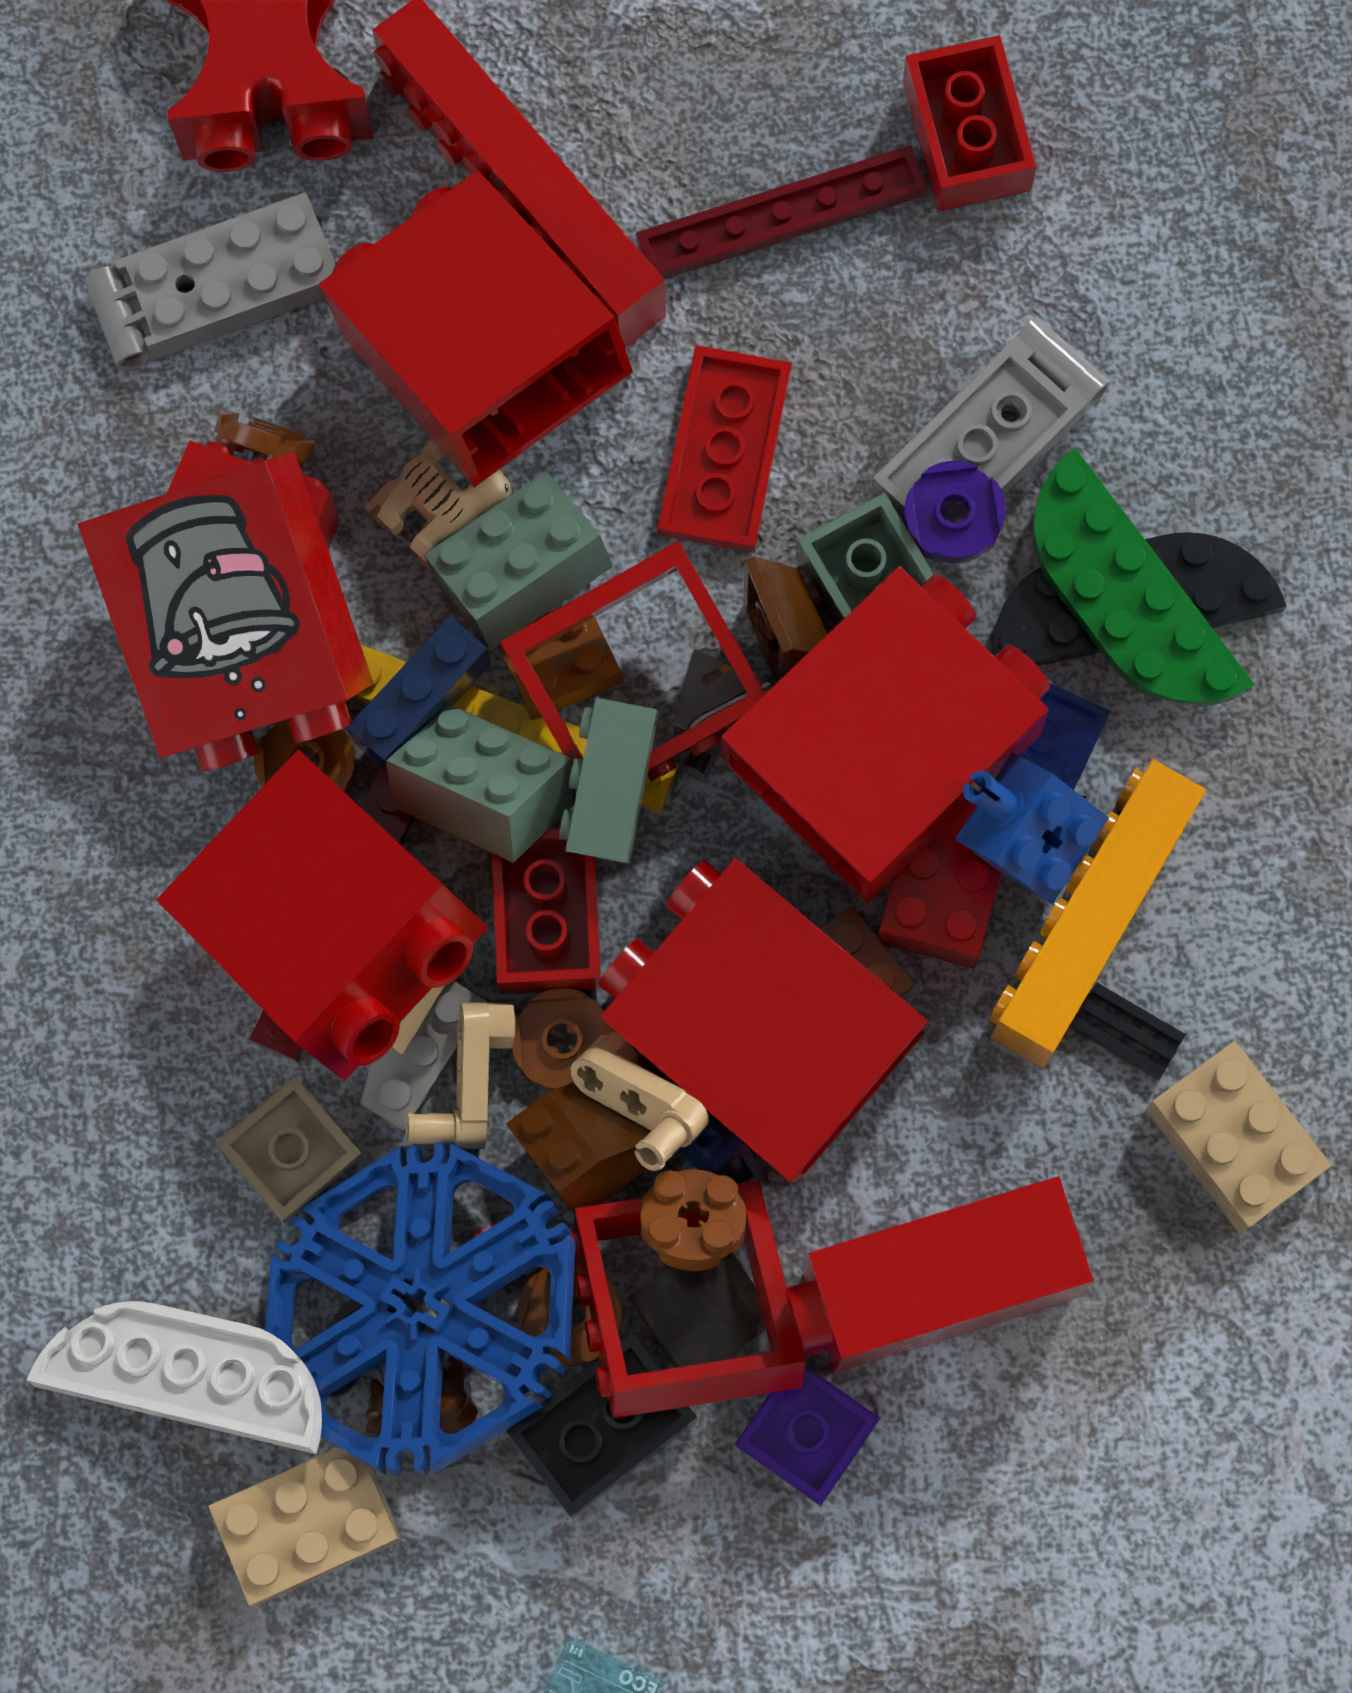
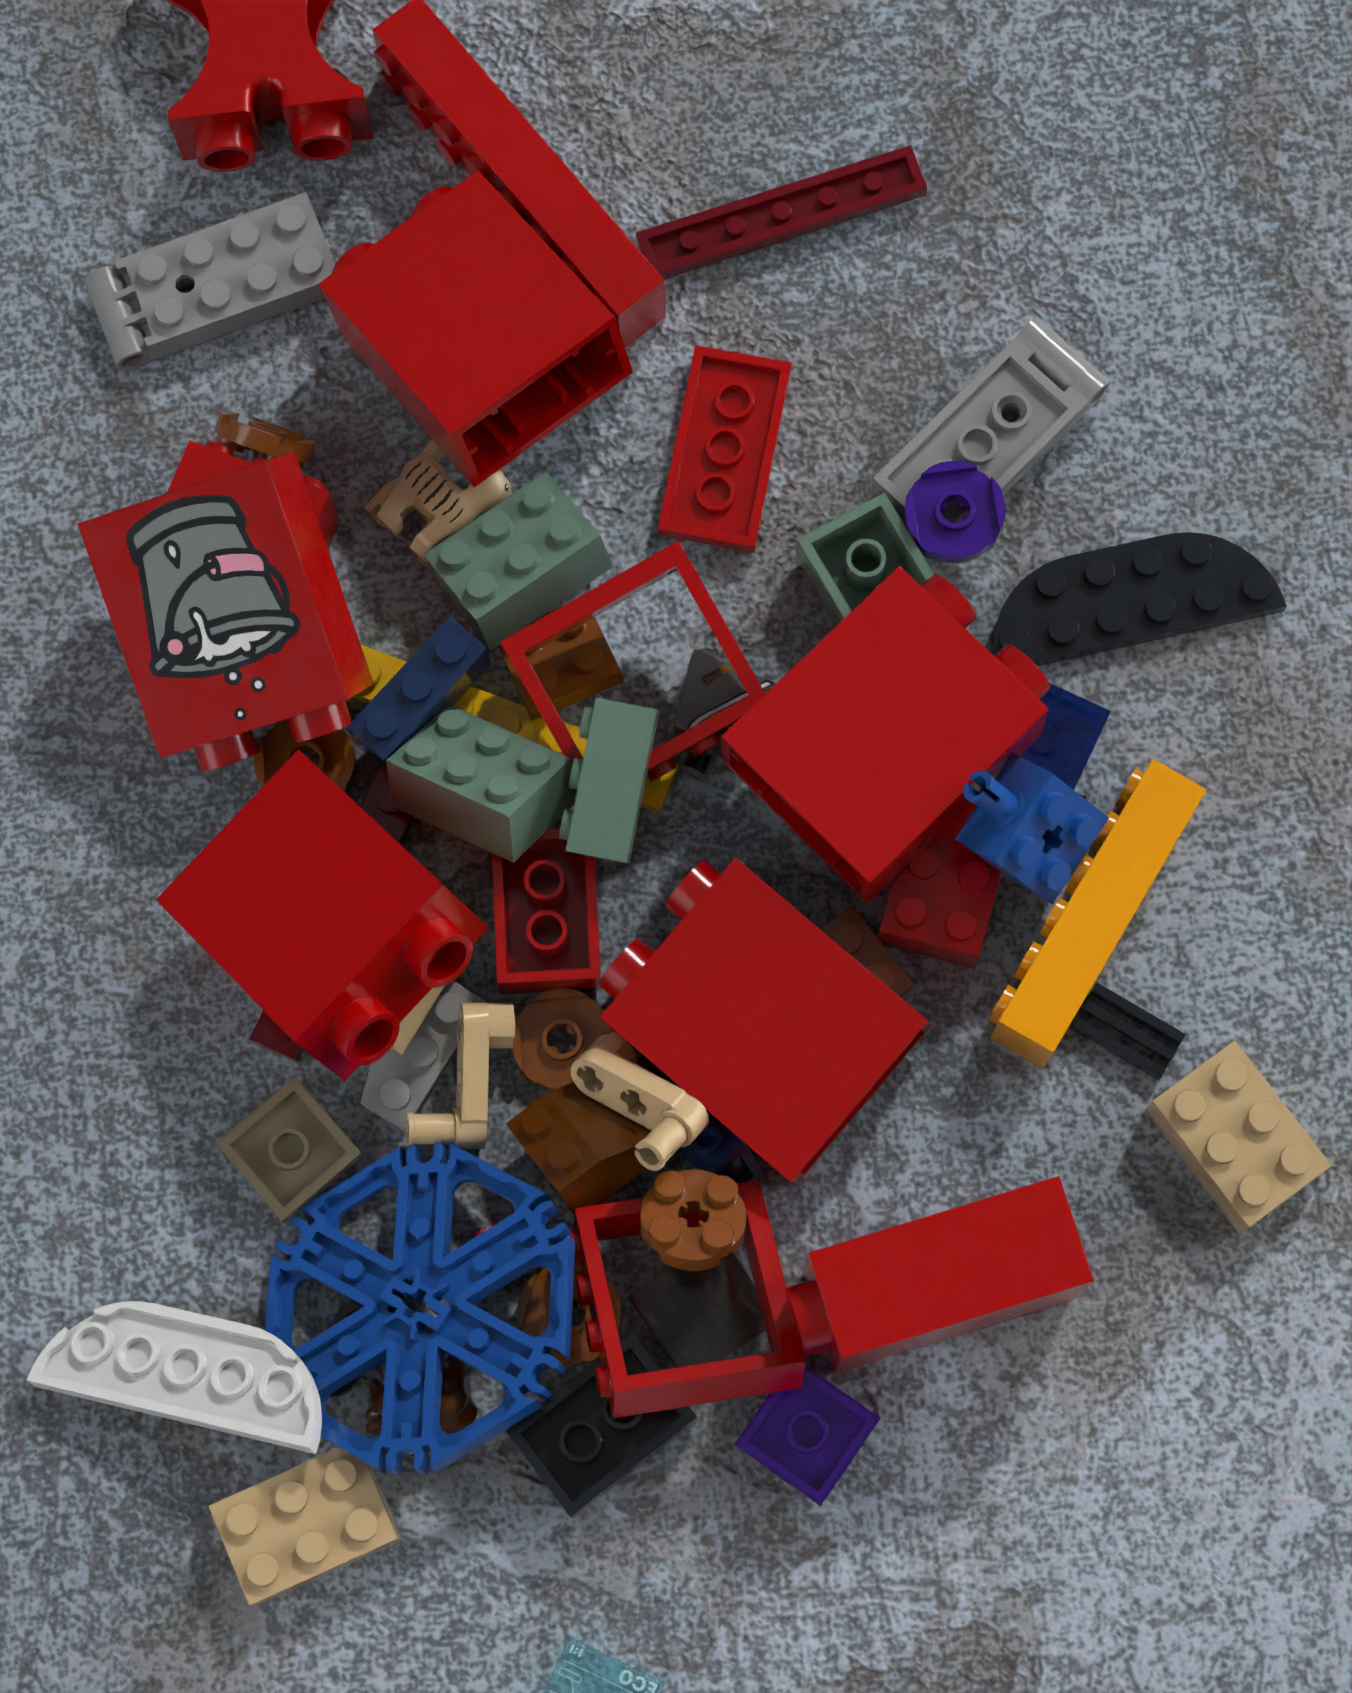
(782, 613): reddish brown slope -> none
(969, 123): red brick -> none
(1127, 593): green plate -> none

